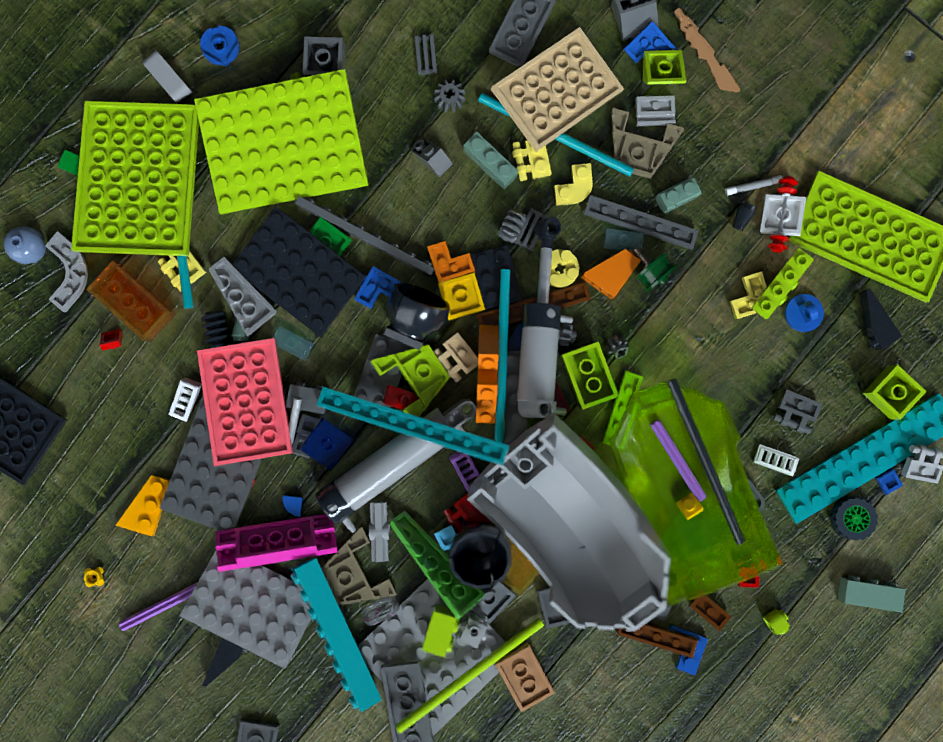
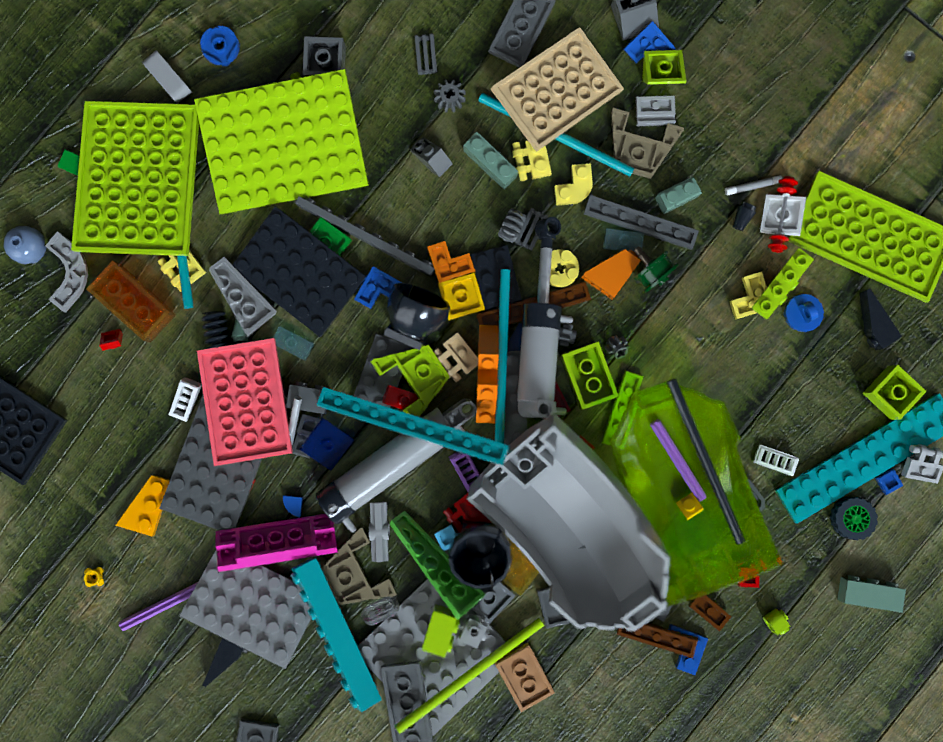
(705, 51): medium nougat sword -> none
(800, 406): dark grey plate -> none

